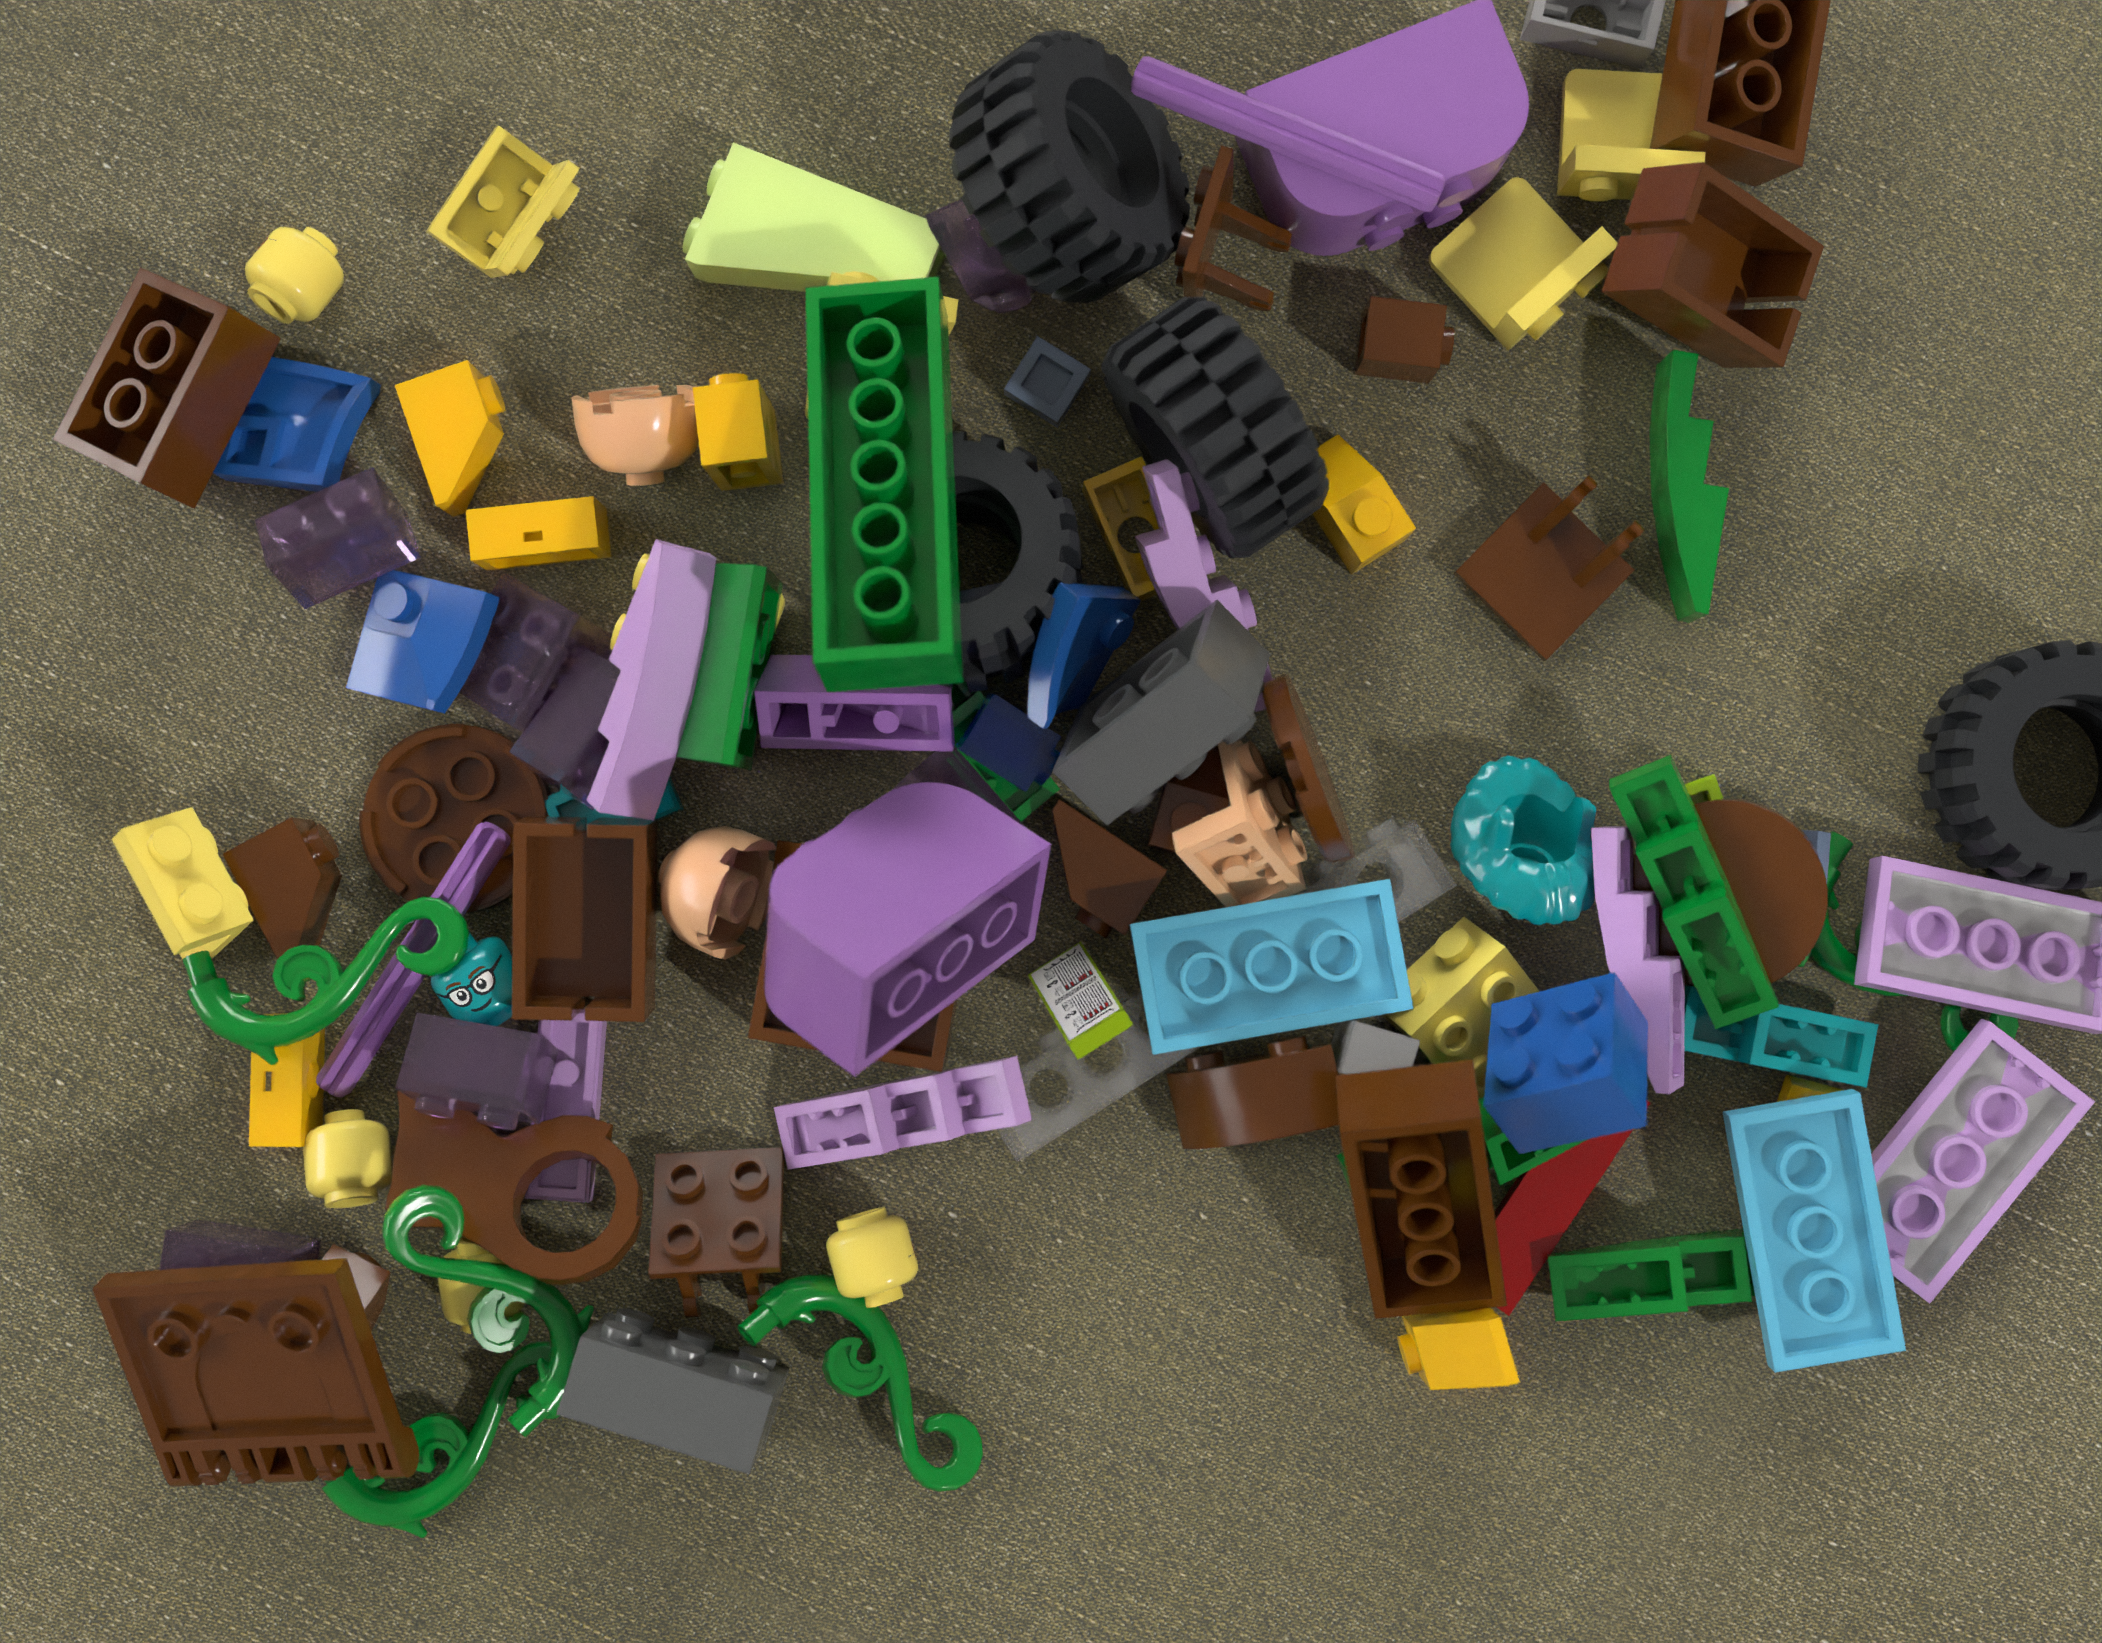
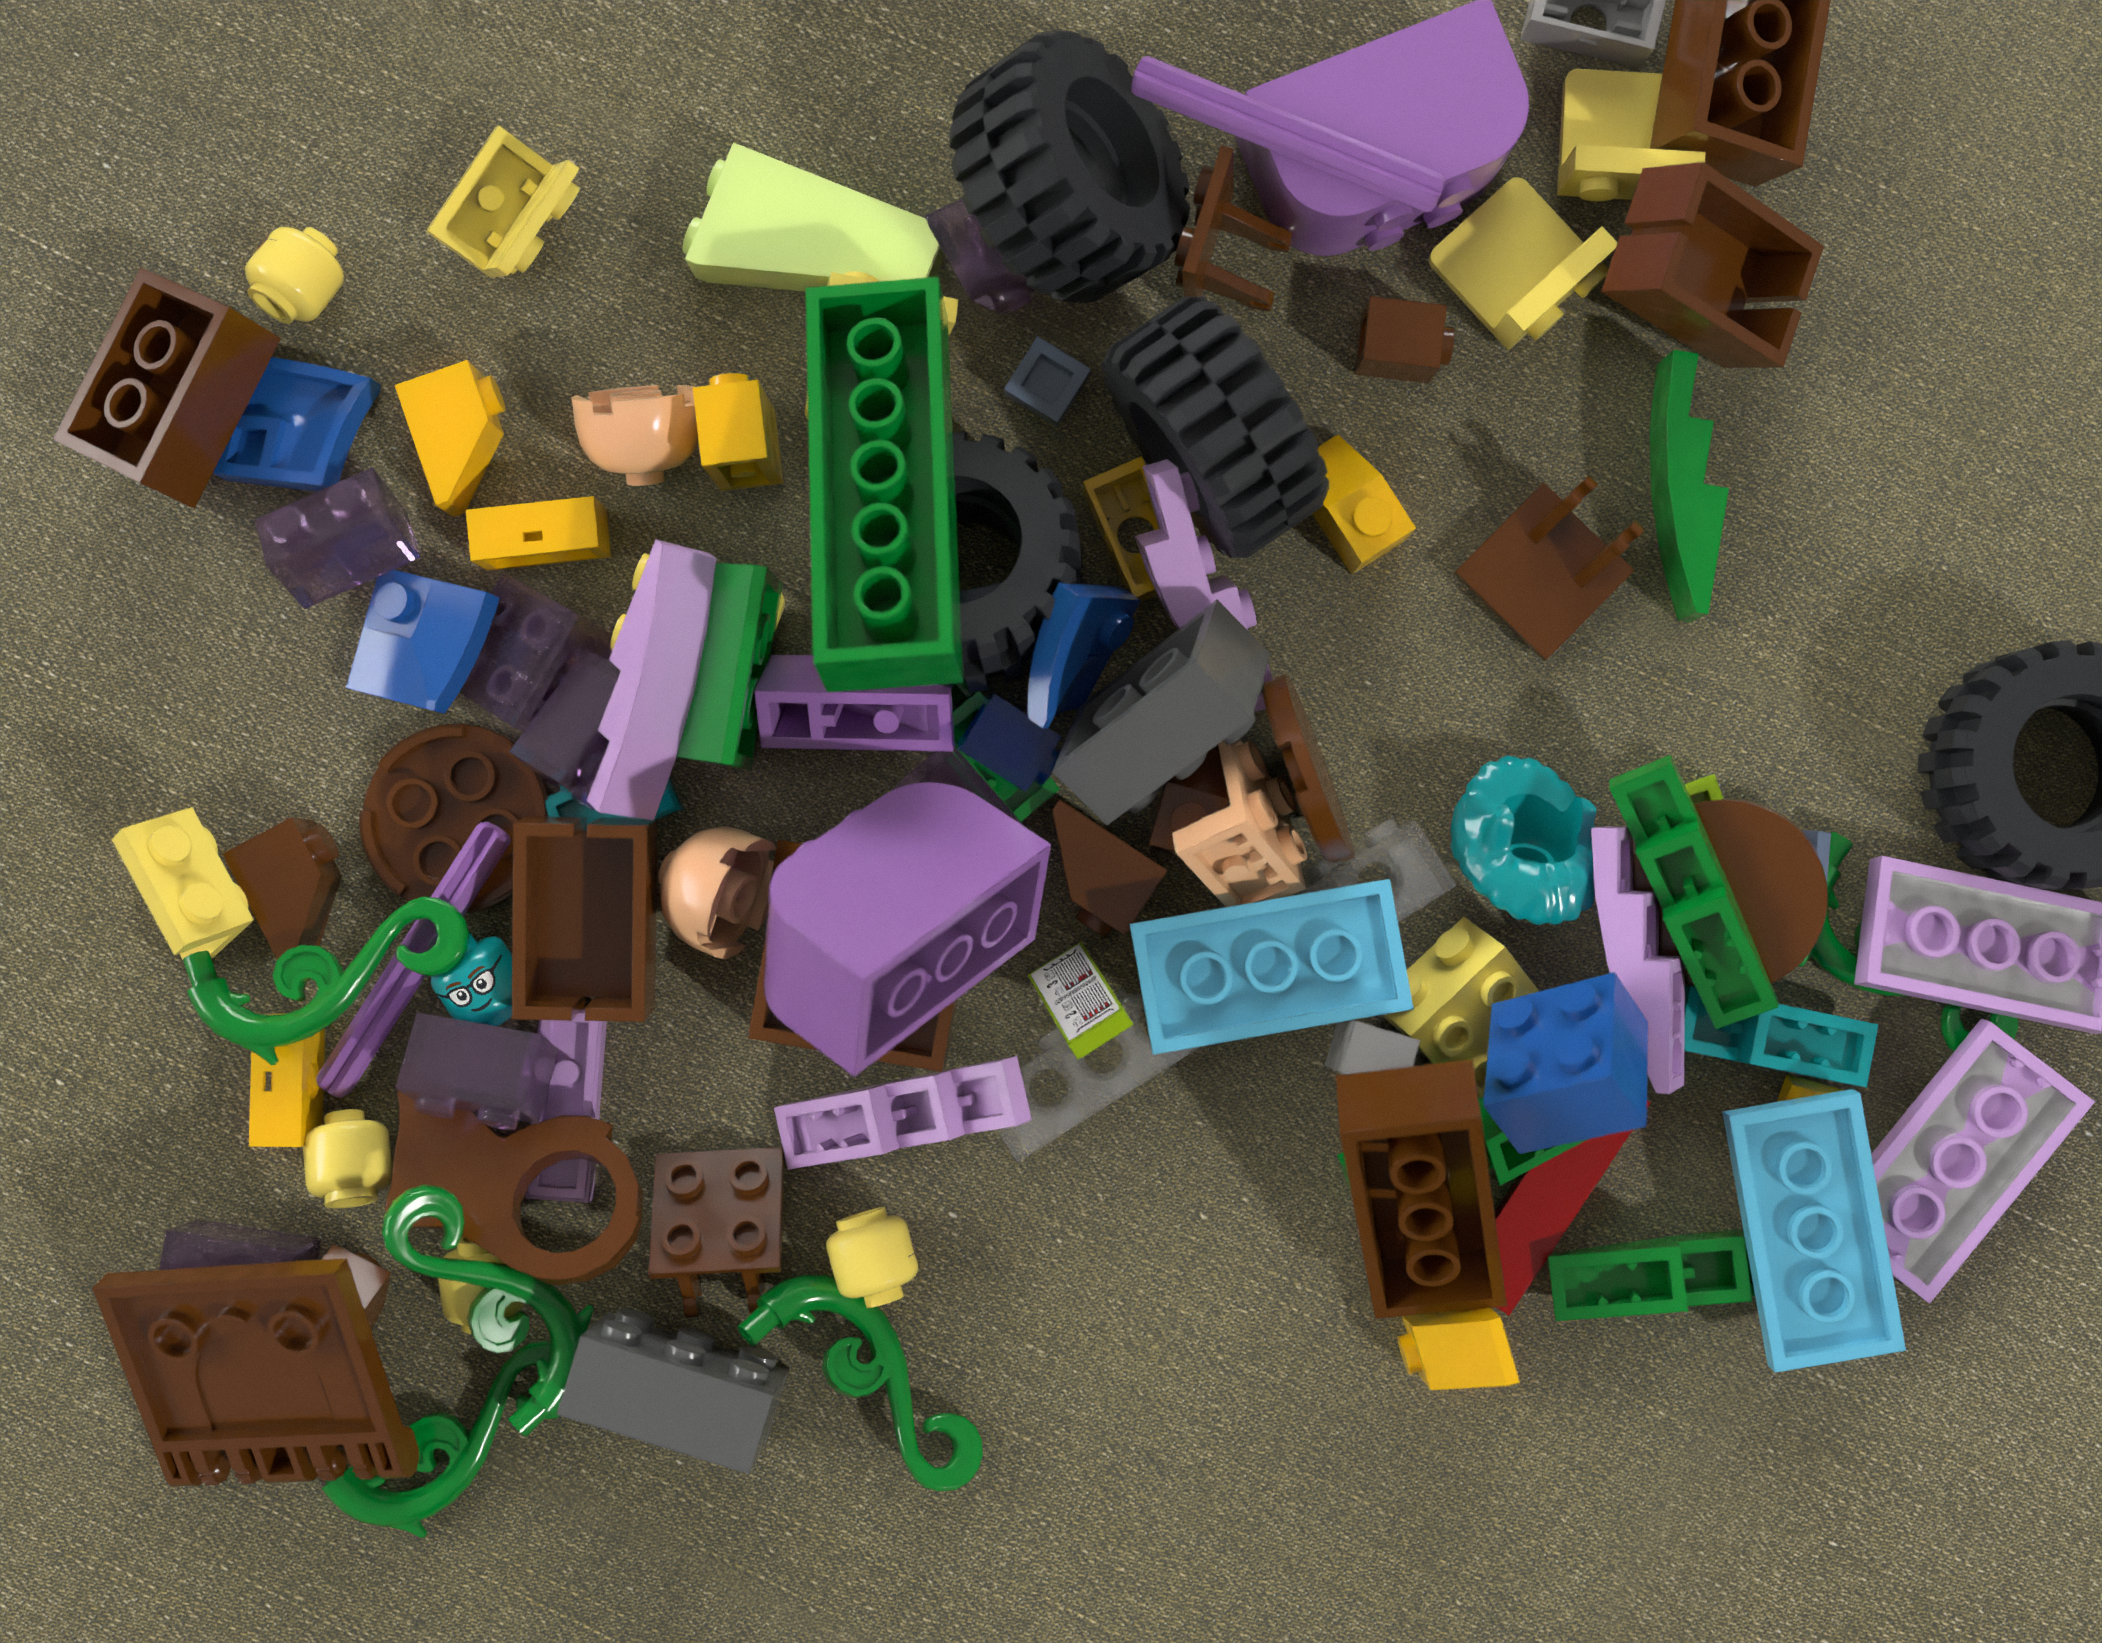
(1255, 1096): reddish brown brick -> none

